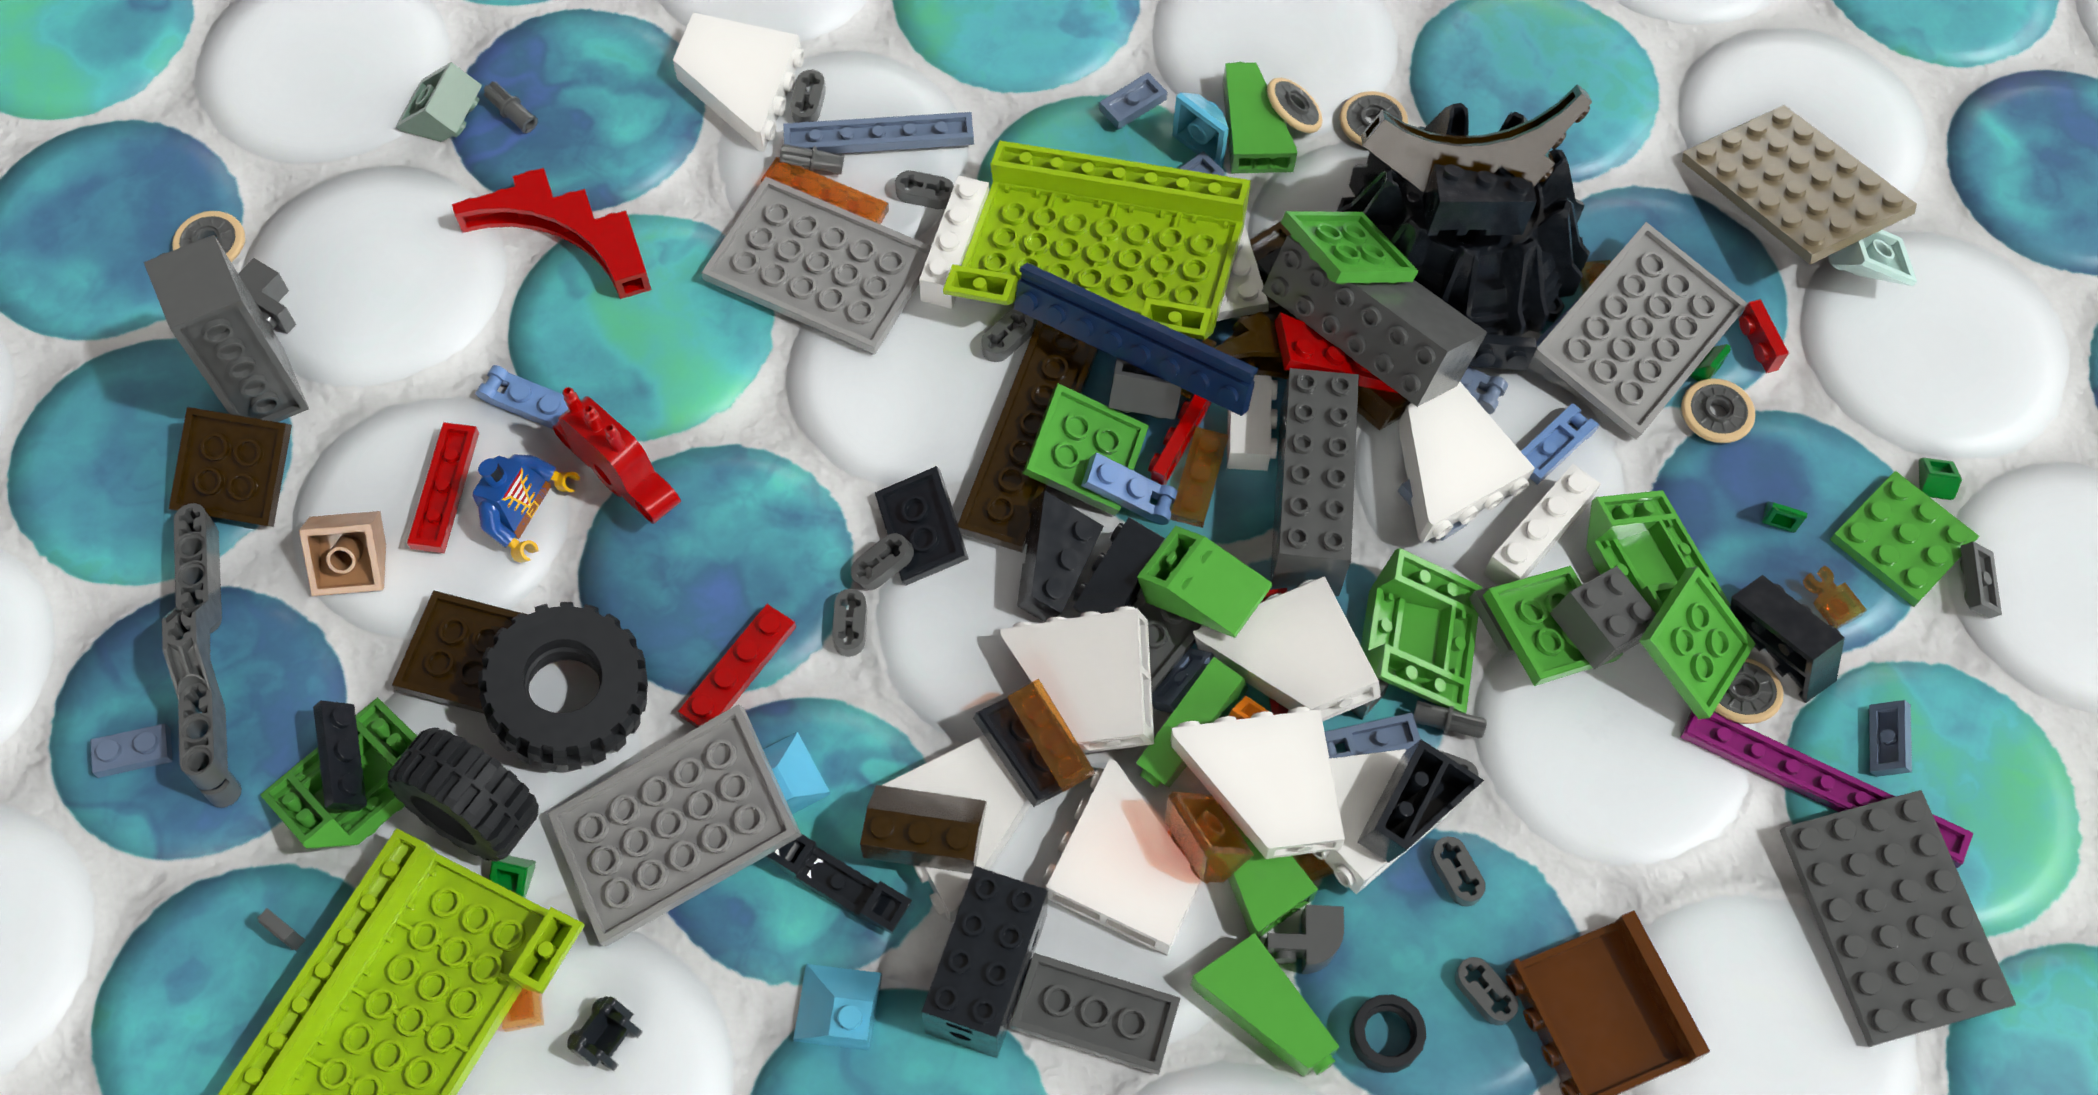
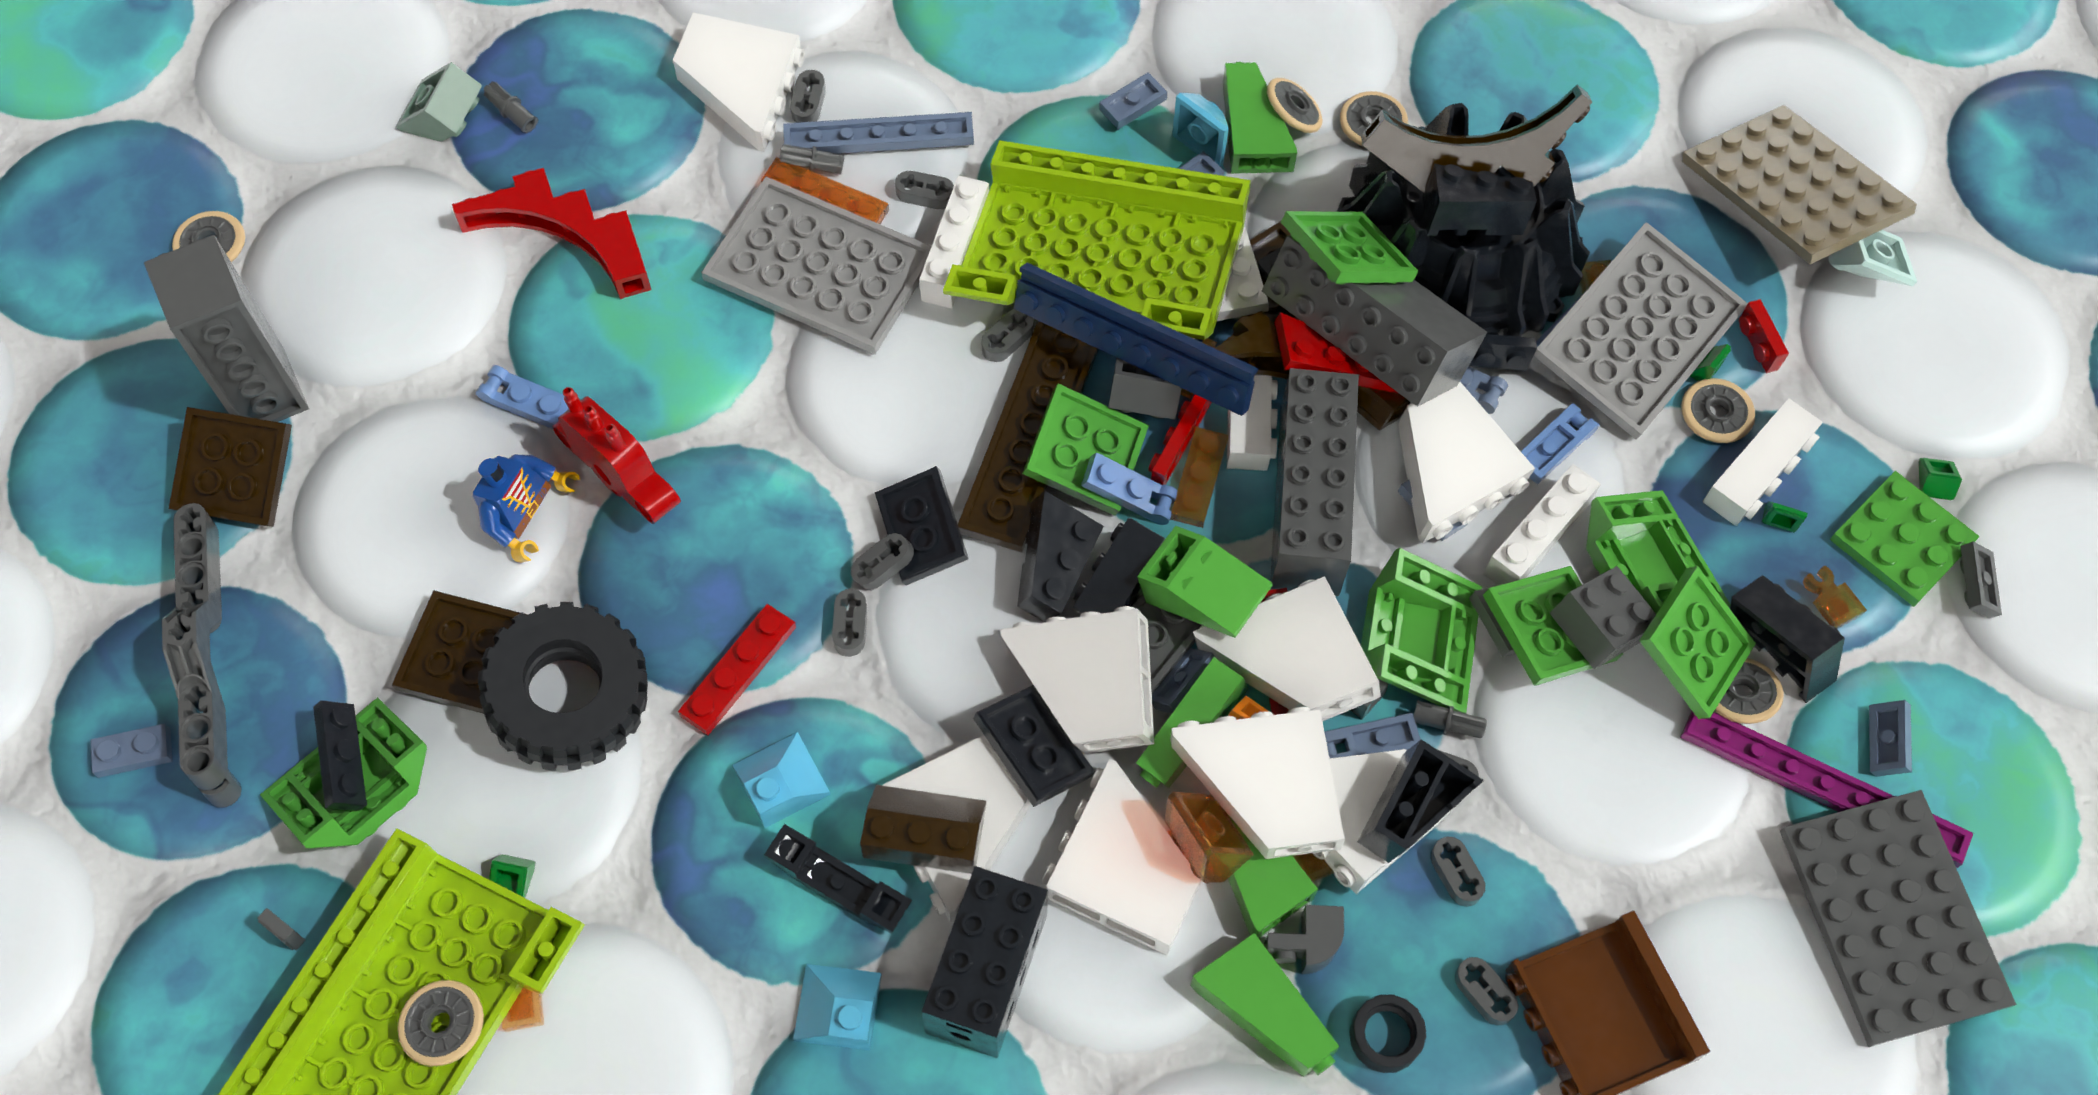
(267, 290): dark grey brick -> none
(344, 553): medium nougat slope -> none
(443, 488): red plate -> none
(459, 1037): none -> dark grey wheel
(463, 794): black tyre -> none
(603, 1032): black piece -> none
(673, 825): light grey plate -> none
(1051, 735): clear orange plate -> none
(1095, 1013): dark grey plate -> none
(1762, 462): none -> white brick

